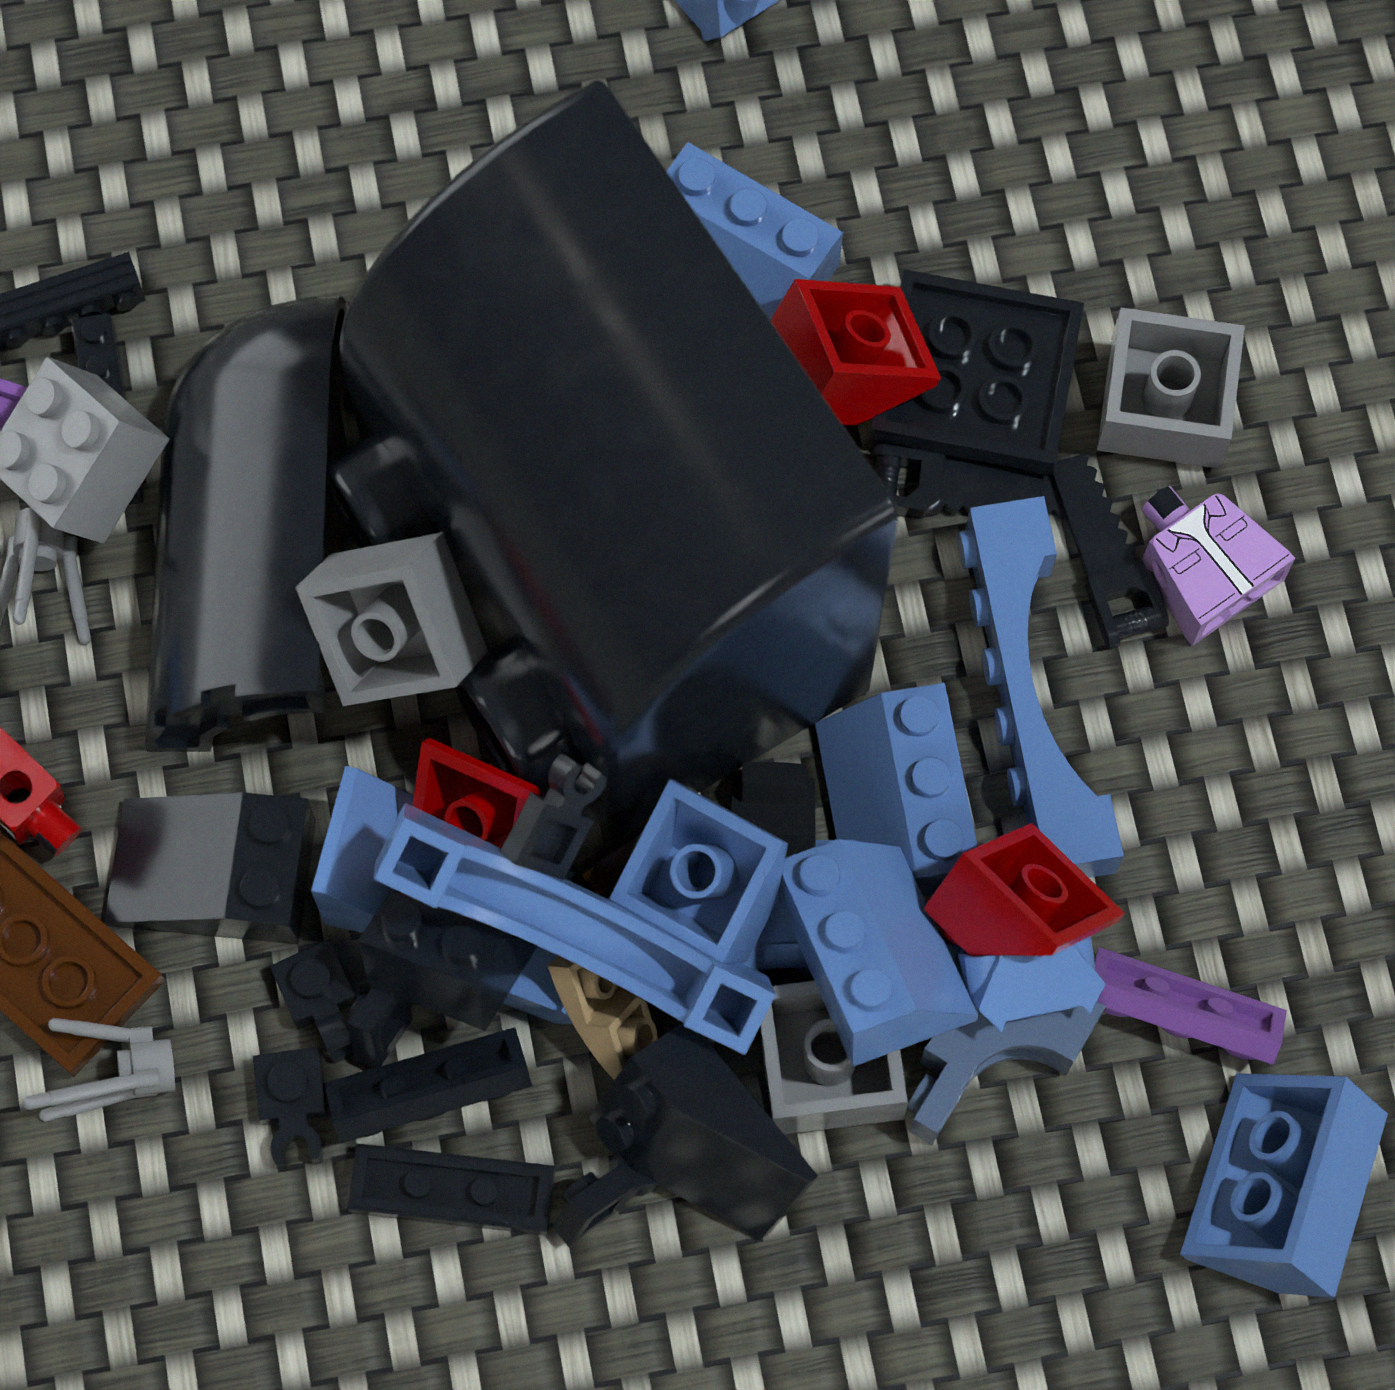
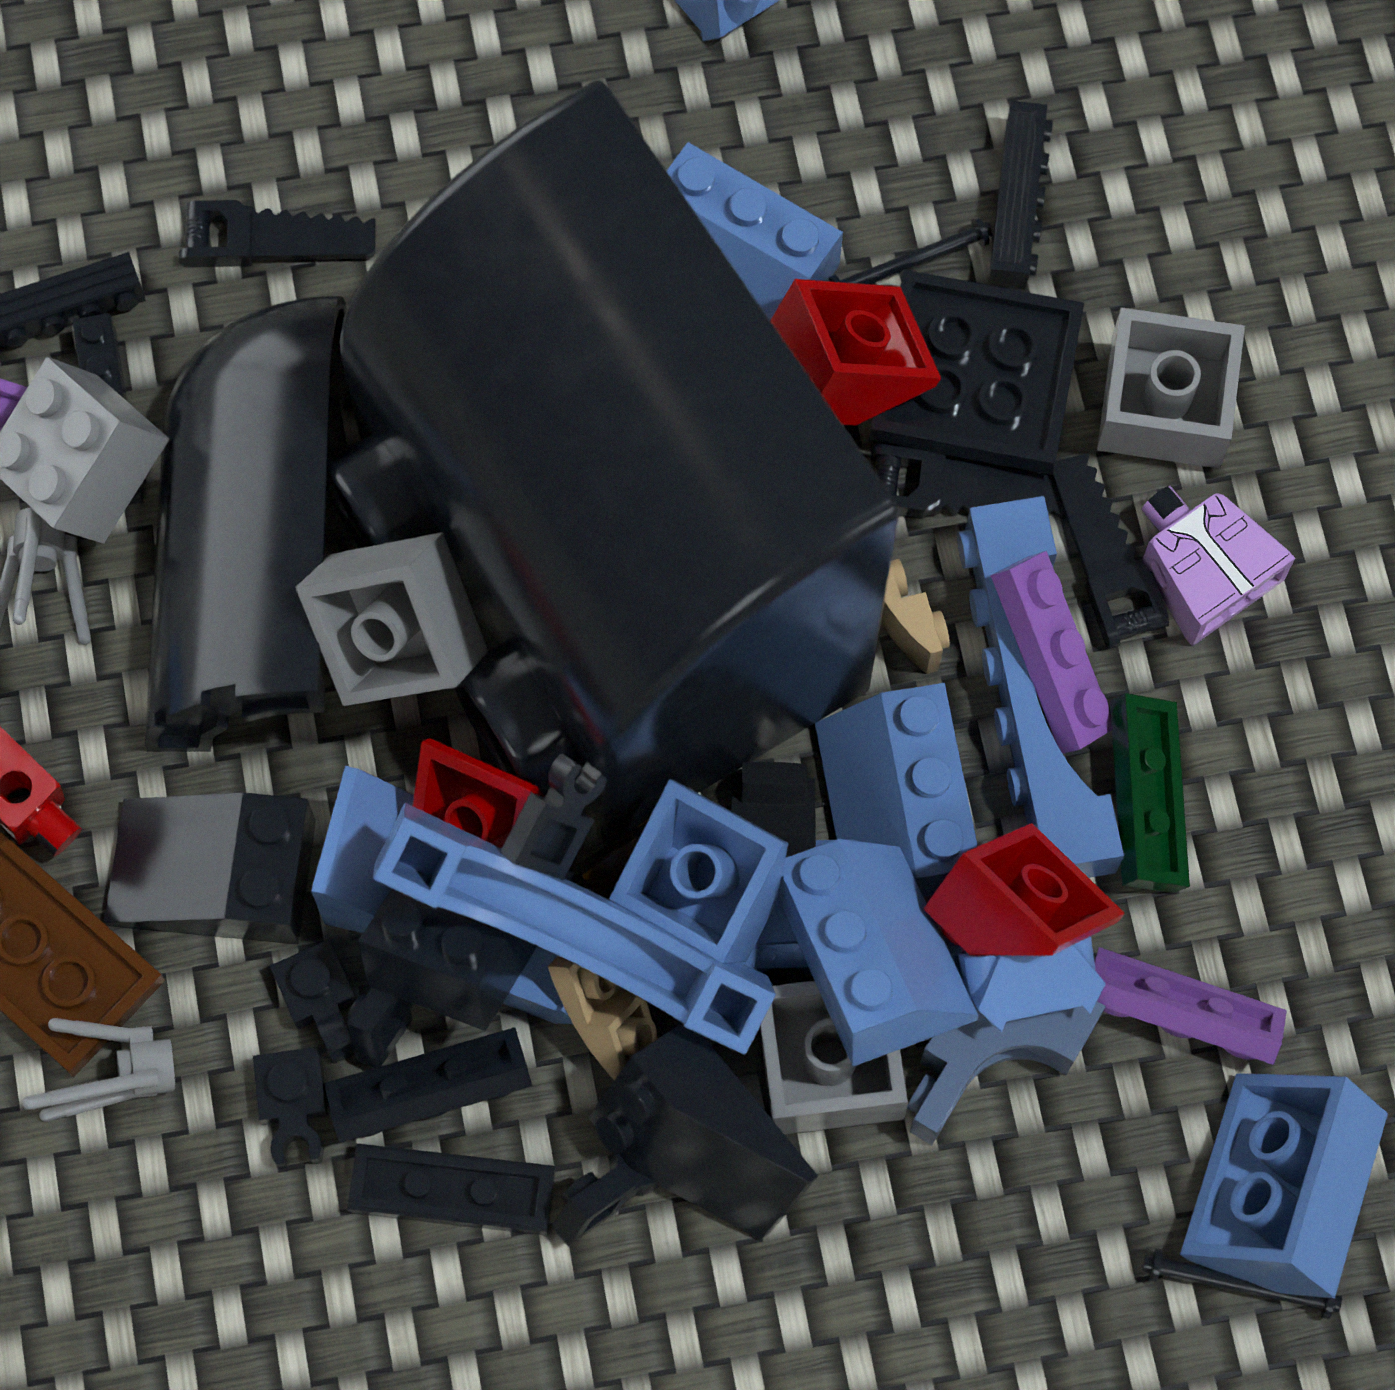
(271, 236): none -> black piece
(912, 623): none -> tan slope
(978, 233): none -> black axle
(1020, 195): none -> black piece
(1053, 652): none -> medium lavender plate
(1149, 793): none -> dark green plate
(1159, 1266): none -> black axle

